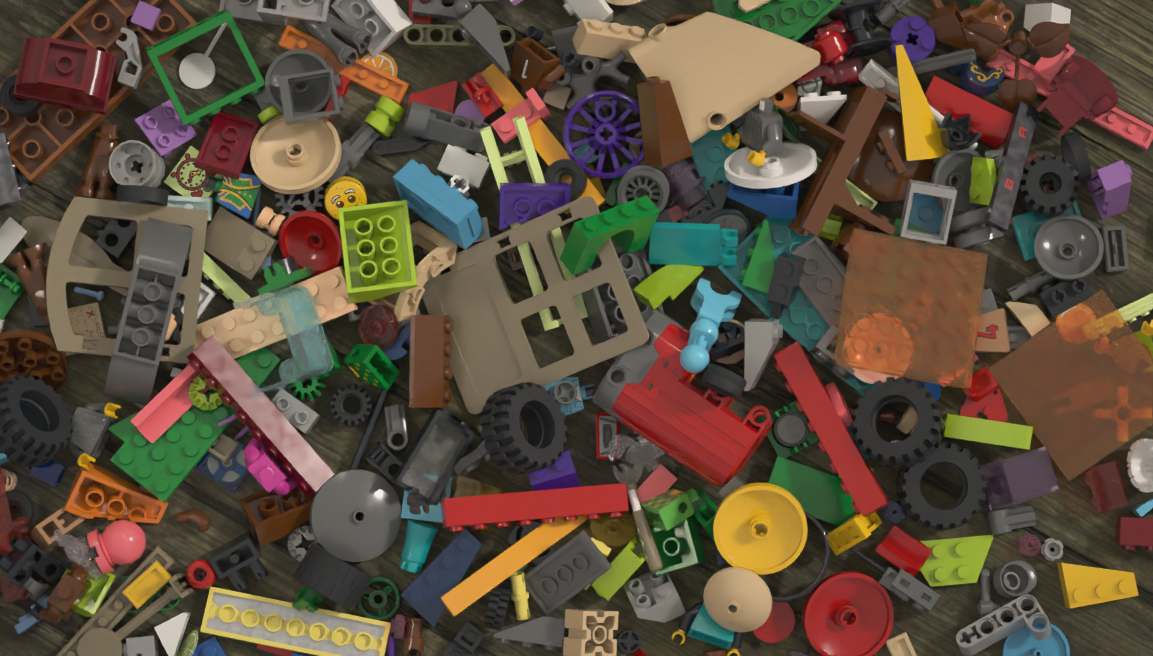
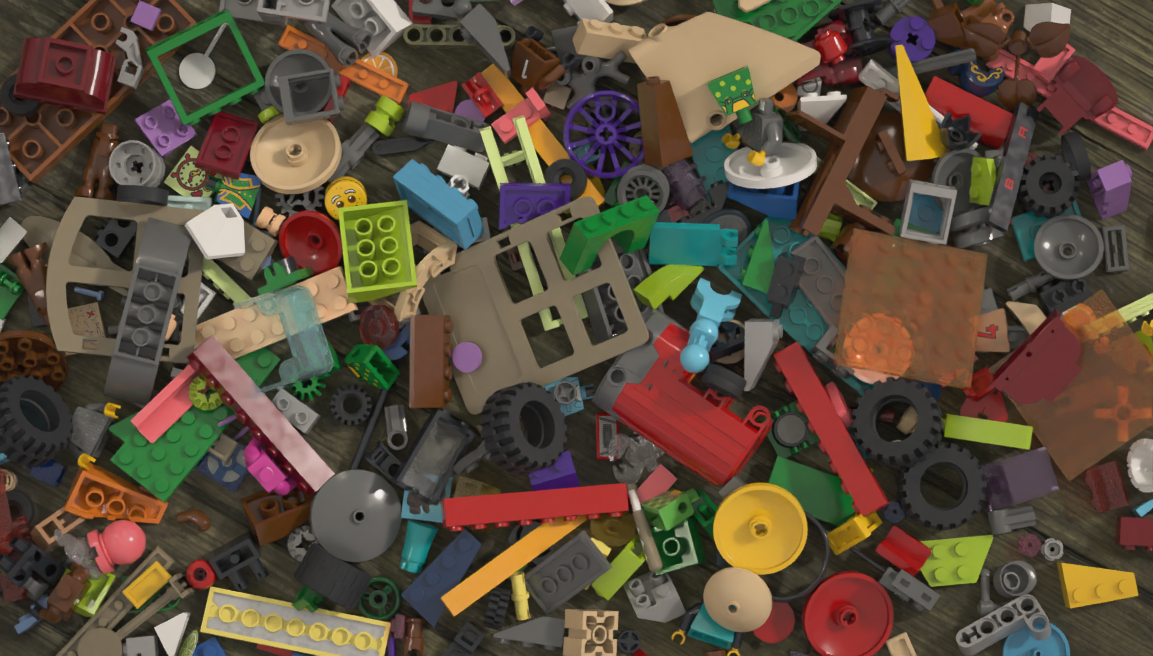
(218, 232): none -> white slope
(467, 357): none -> medium lavender piece
(734, 93): none -> green torso
(1044, 365): none -> dark red container

